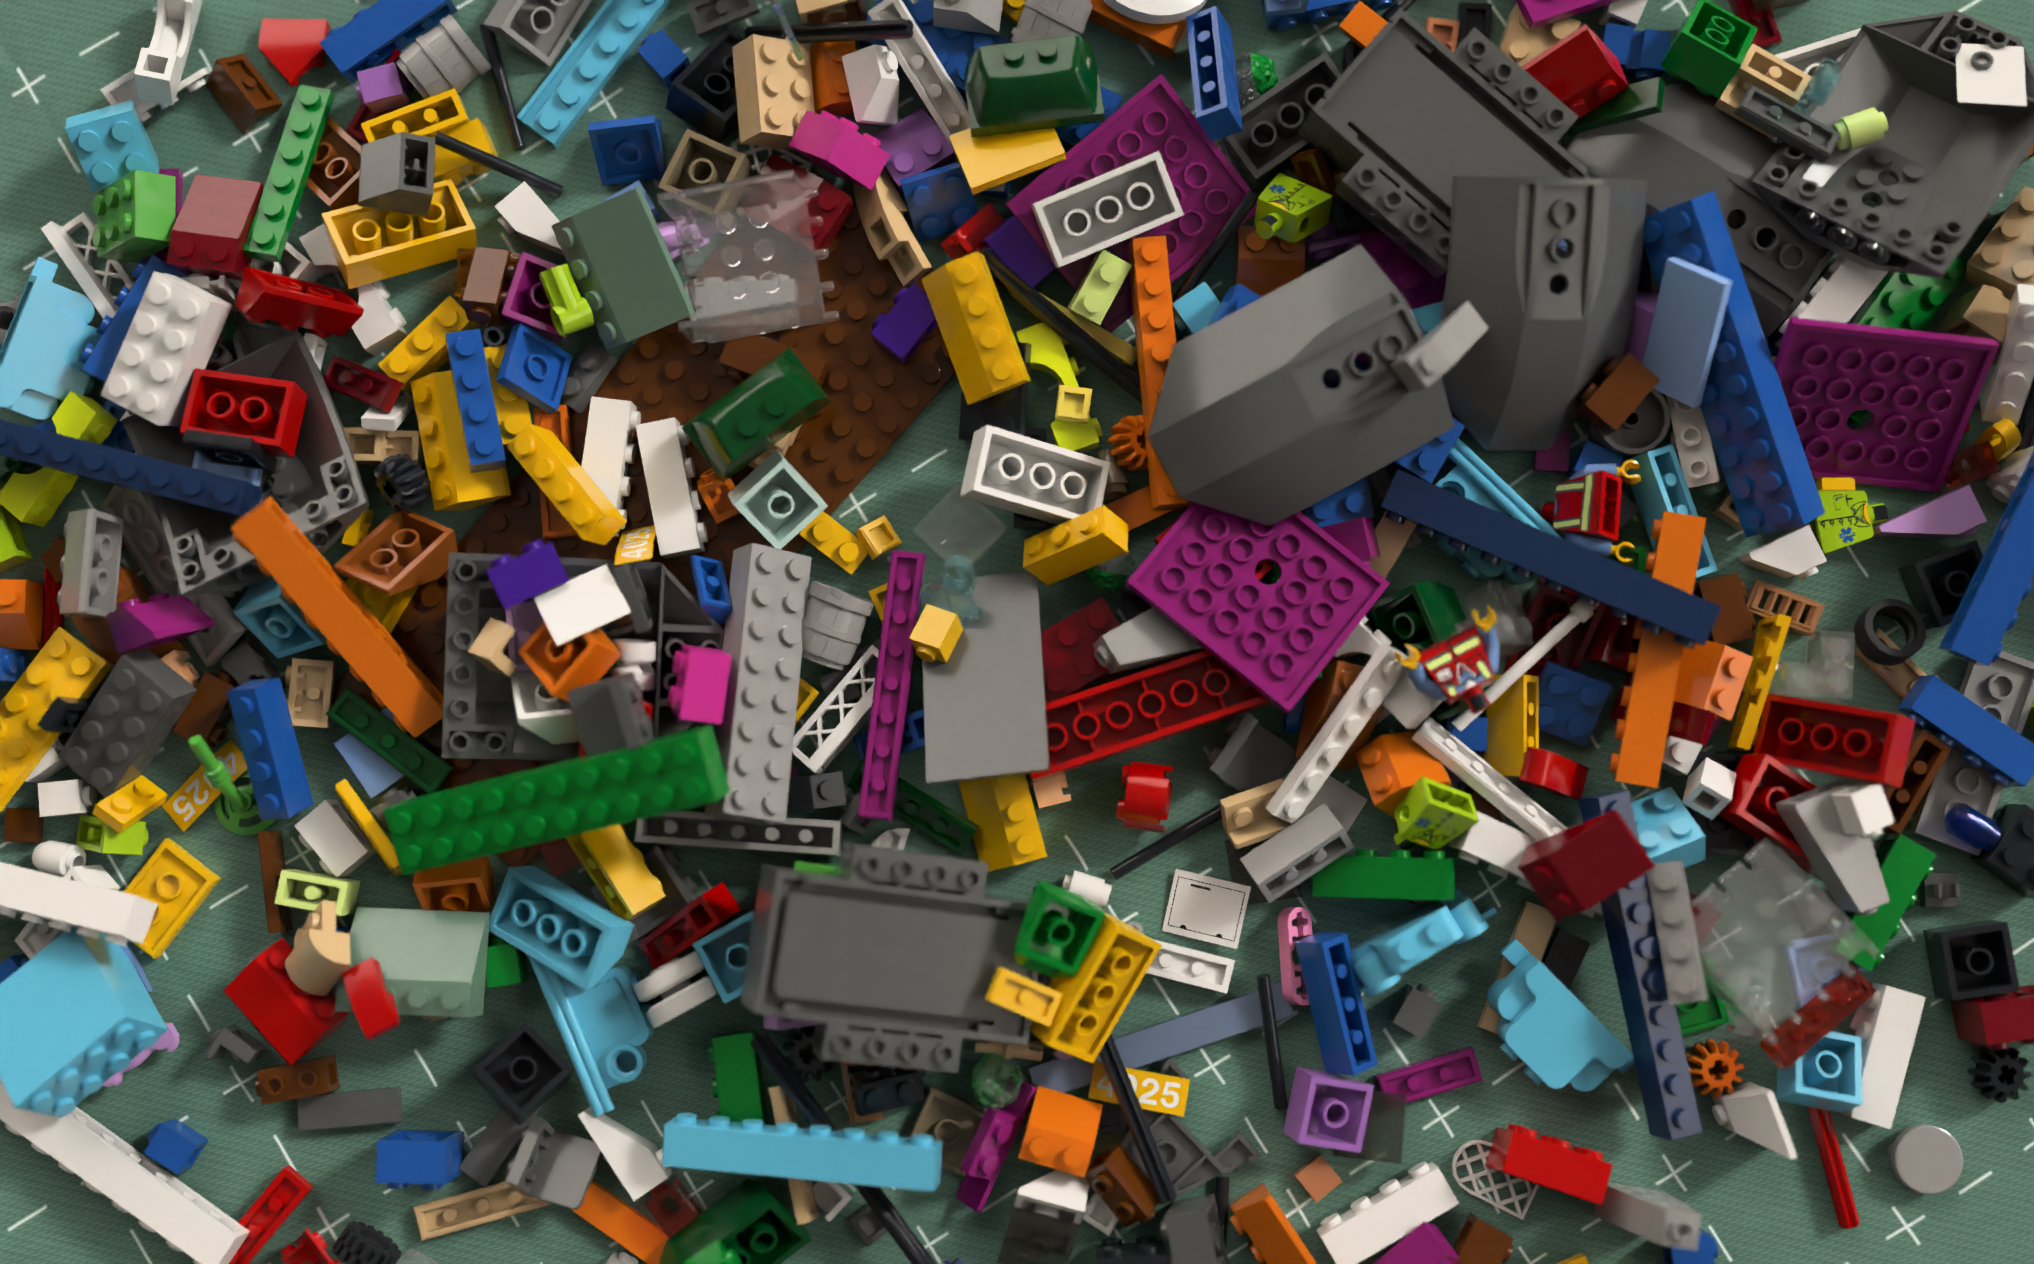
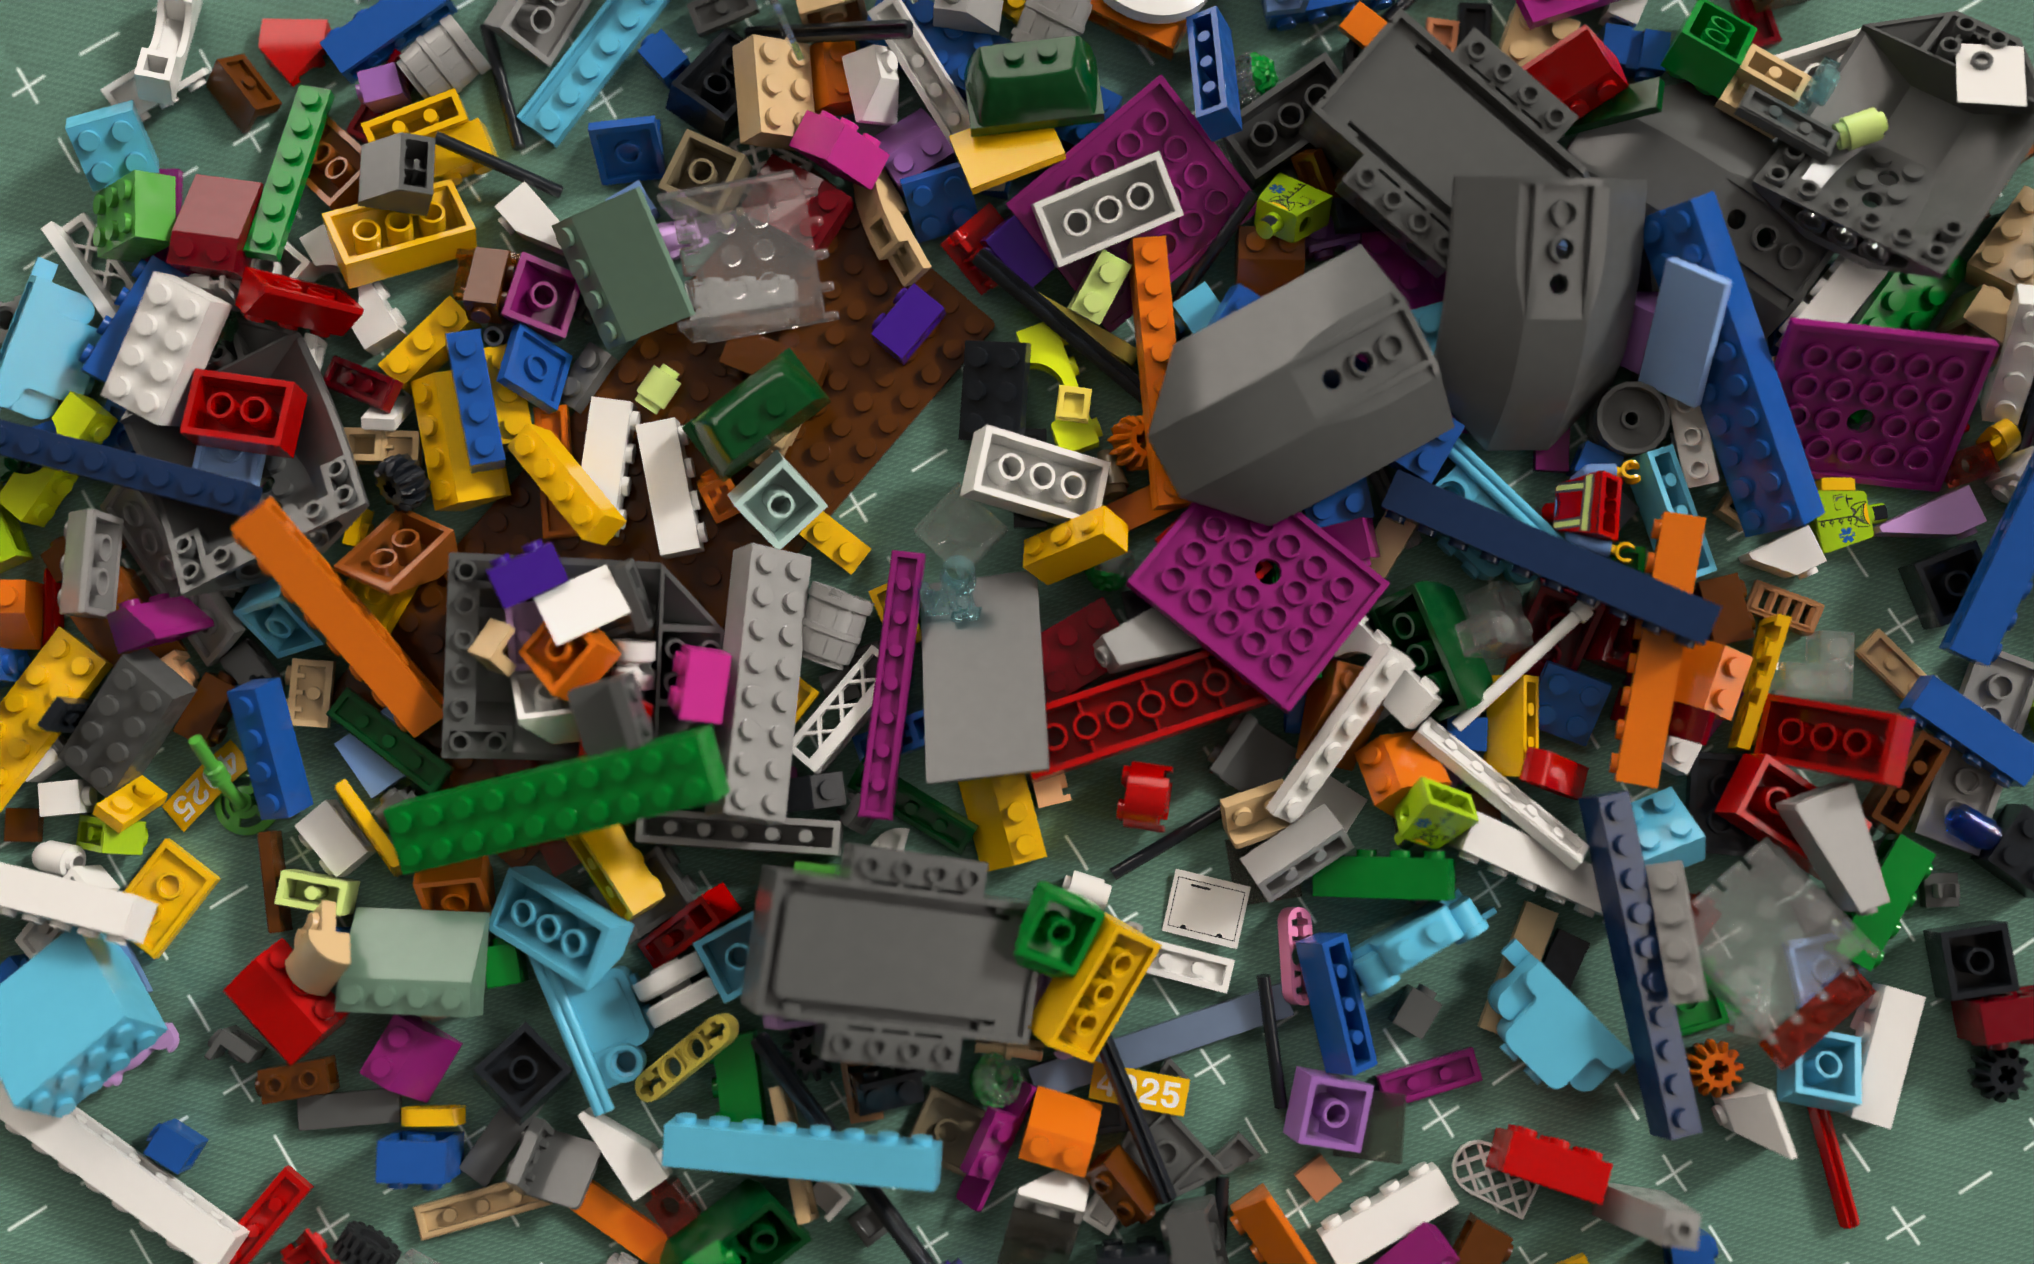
(230, 450): black tile -> none
(369, 998): red slope -> none
(411, 1057): none -> magenta slope
(433, 1115): none -> yellow beam
(569, 309): lime piece -> none
(635, 545): yellow sticker -> none
(658, 388): none -> yellowish green brick
(688, 1060): none -> light yellow beam
(712, 587): blue slope -> none
(878, 537): yellow tile -> none
(936, 634): yellow brick -> none
(975, 328): yellow slope -> none
(1023, 996): yellow plate -> none
(1439, 348): light grey slope -> none
(1457, 665): torso -> none
(1584, 864): dark red slope -> none
(1617, 394): reddish brown brick -> none
(1709, 788): white brick -> none
(1863, 809): white brick -> none
(1906, 616): black tyre -> none
(1926, 1159): light grey tile -> none

